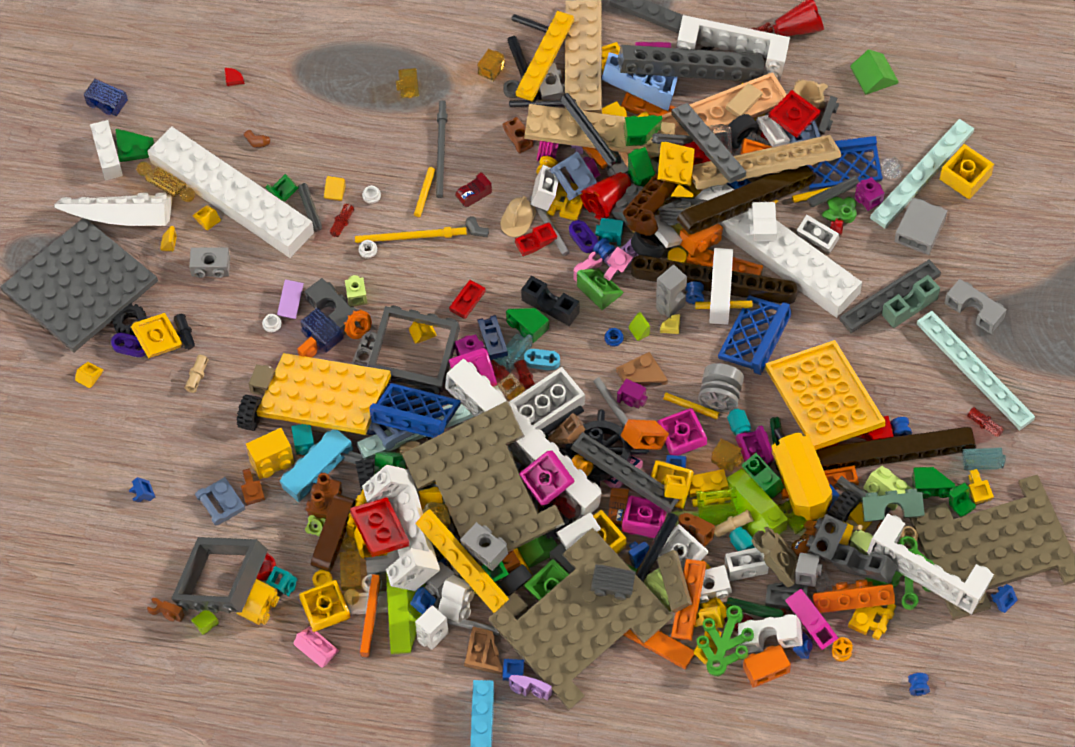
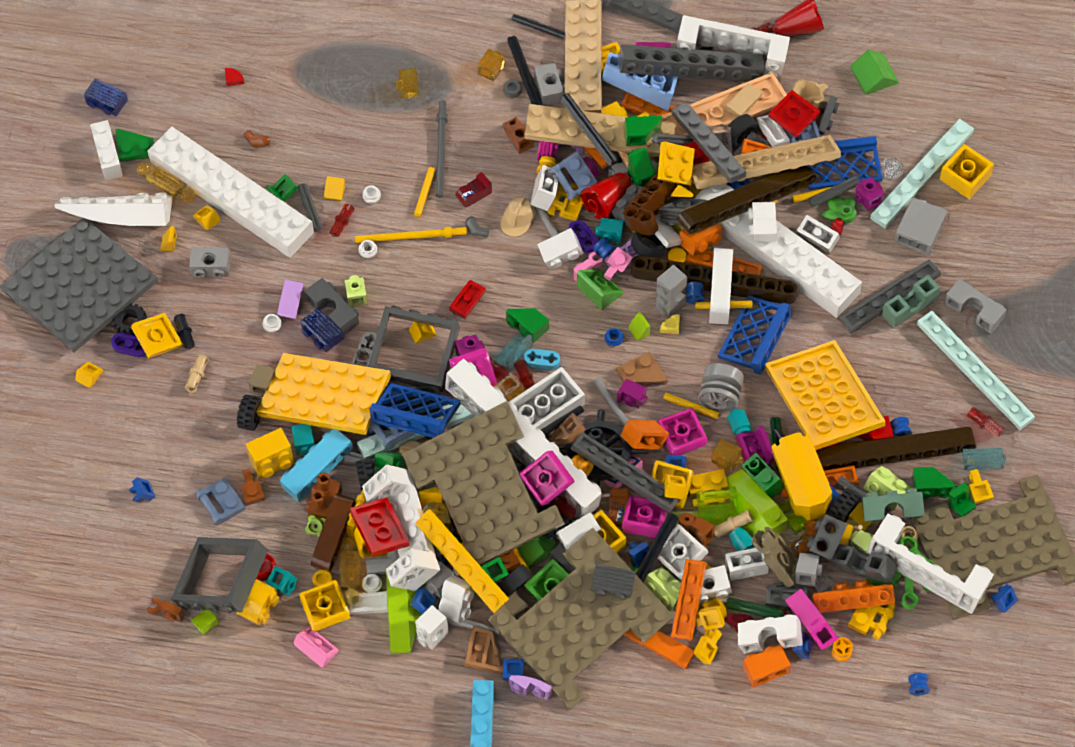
(308, 348): orange plate -> none
(363, 319): orange gear -> none
(370, 616): orange tile -> none
(490, 555): light grey brick -> none
(492, 337): dark blue plate -> none
(525, 103): black bar -> none
(537, 239): red slope -> none
(544, 56): yellow plate -> none
(560, 249): none -> white brick
(561, 308): black arch -> none
(674, 581): dark tan plate -> none
(724, 643): bright green plant -> none

